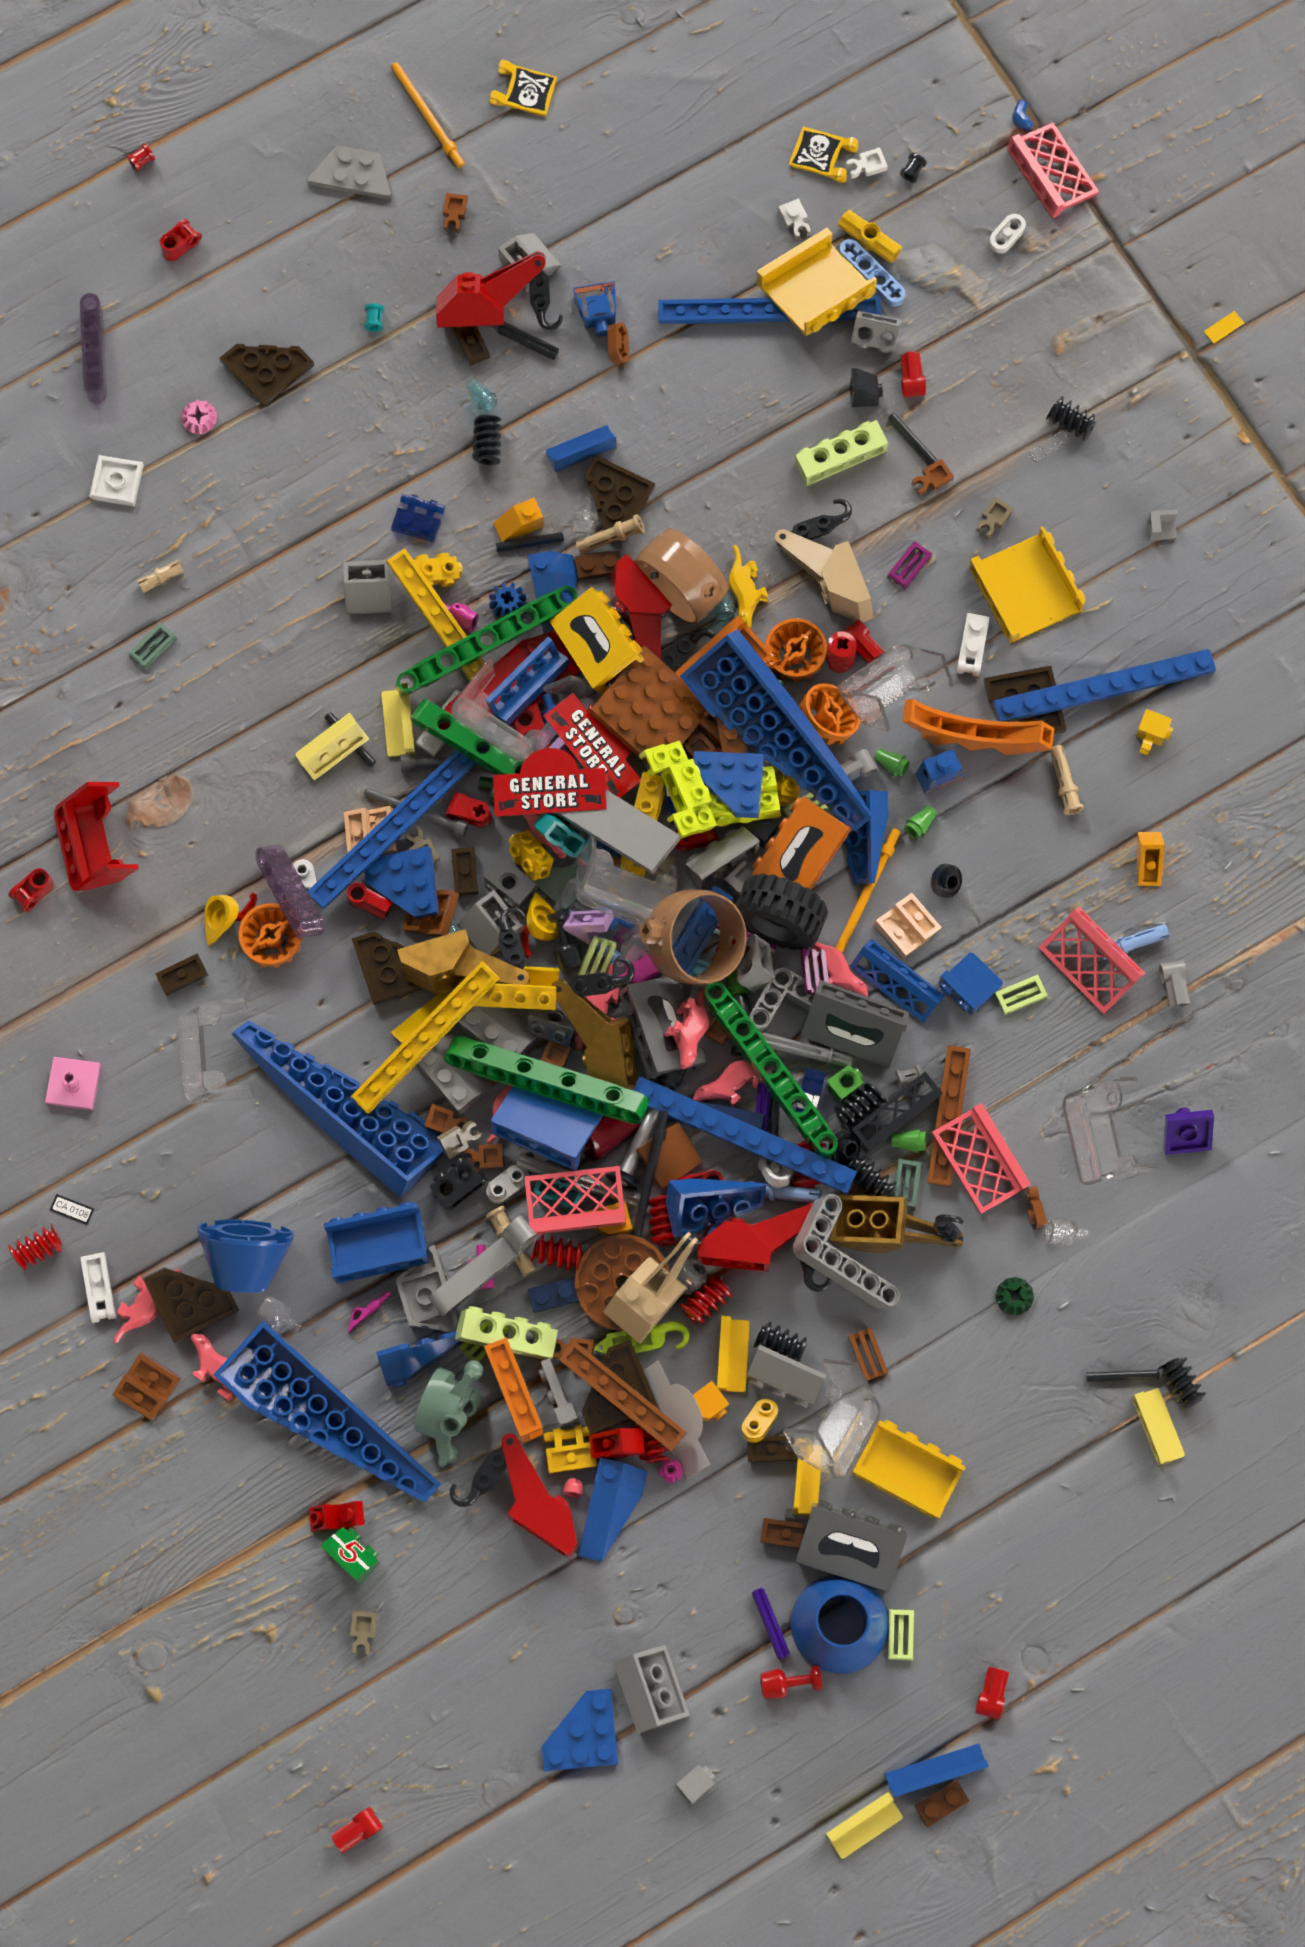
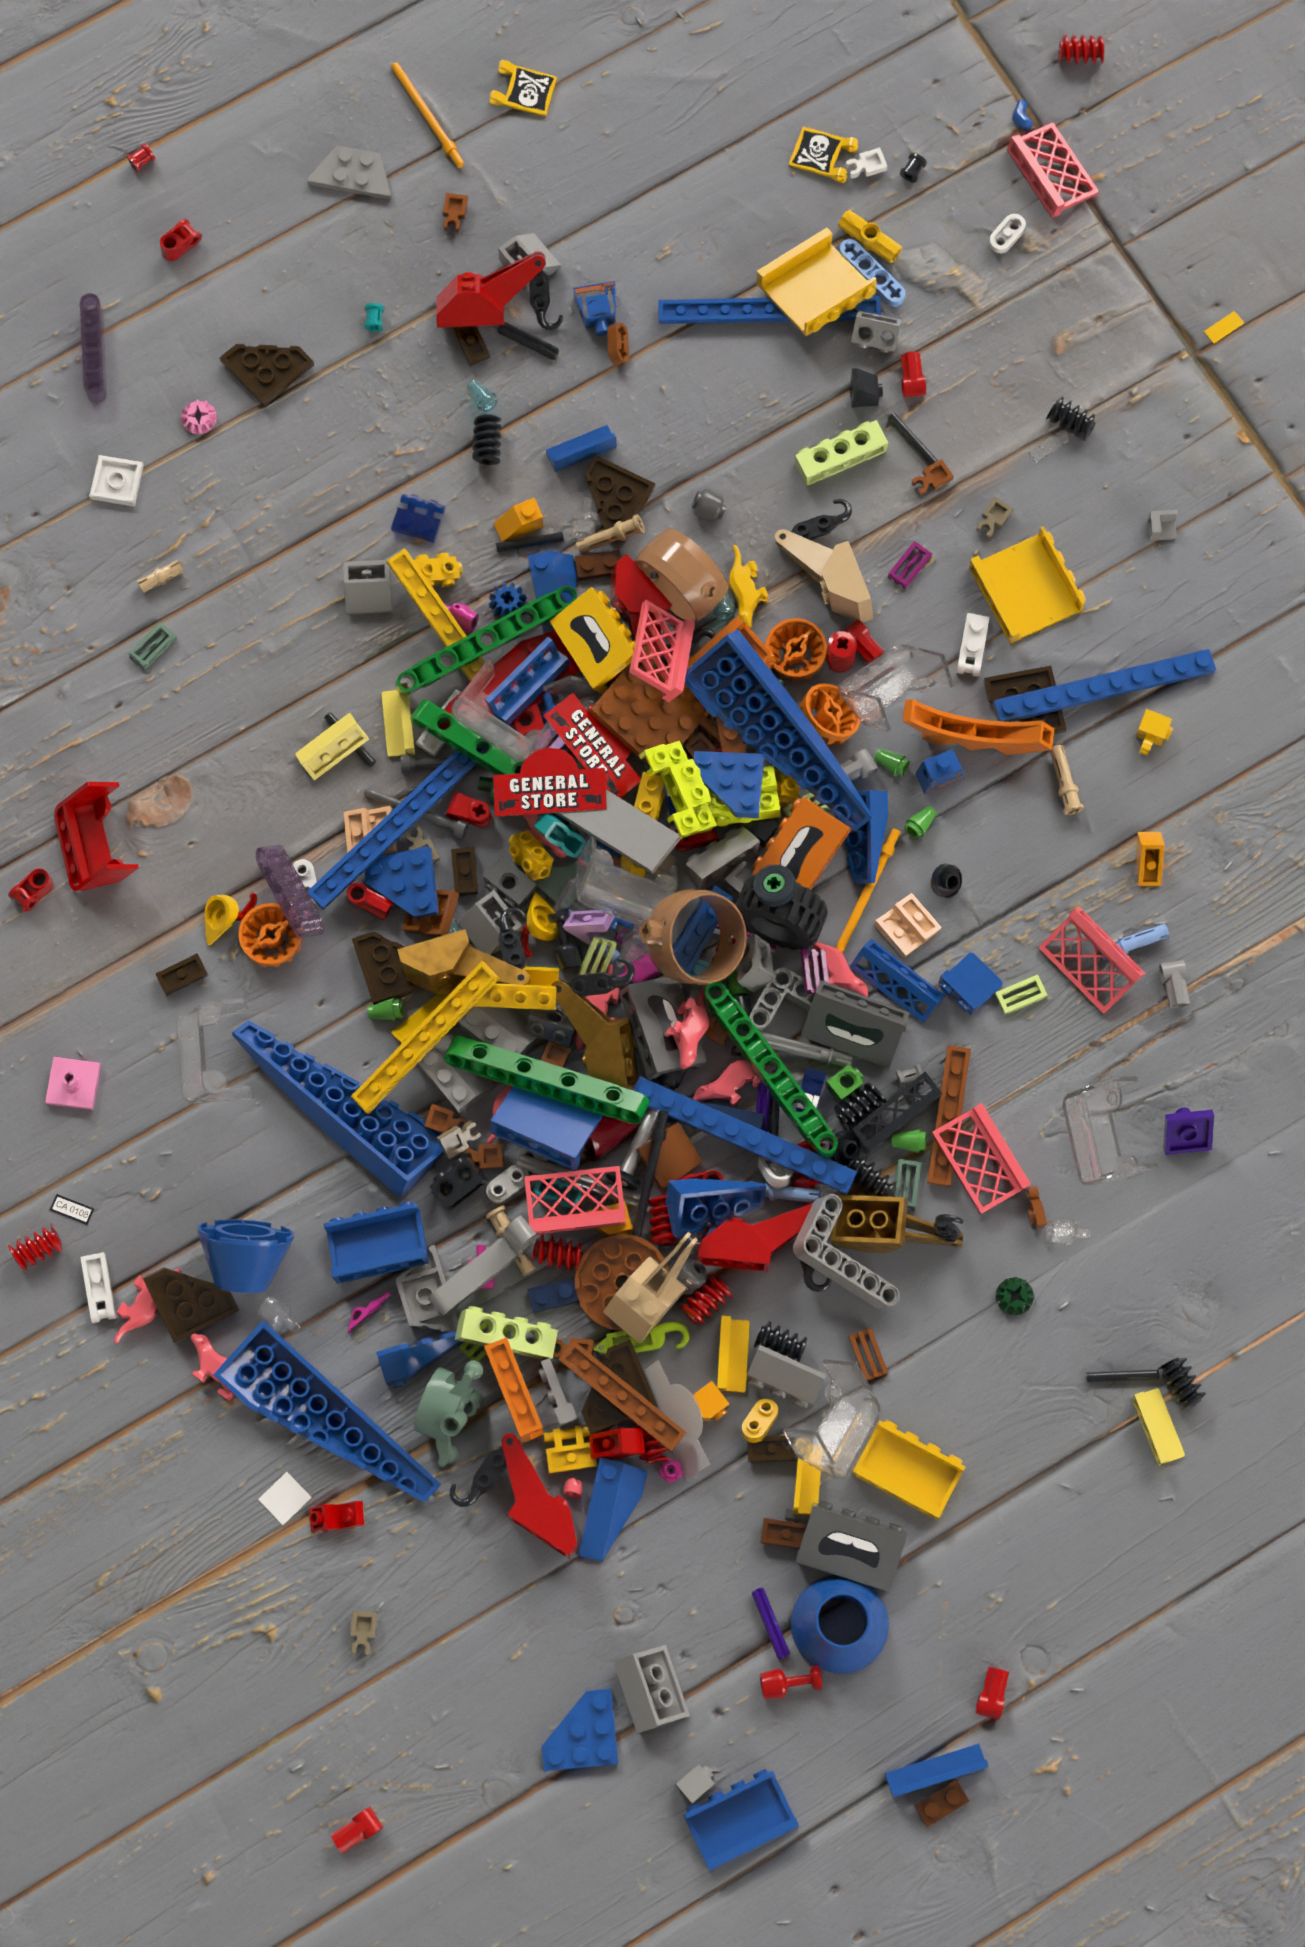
(147, 1386): dark orange slope -> none
(284, 1498): none -> white sticker
(350, 1554): green slope -> none
(386, 1010): none -> bright green cone
(676, 657): none -> coral fence
(708, 505): none -> dark grey head
(740, 1819): none -> blue panel
(784, 891): none -> black bush
(794, 216): white plate -> none
(864, 1825): light yellow panel -> none
(901, 1613): yellowish green tile -> none
(1081, 49): none -> red piece

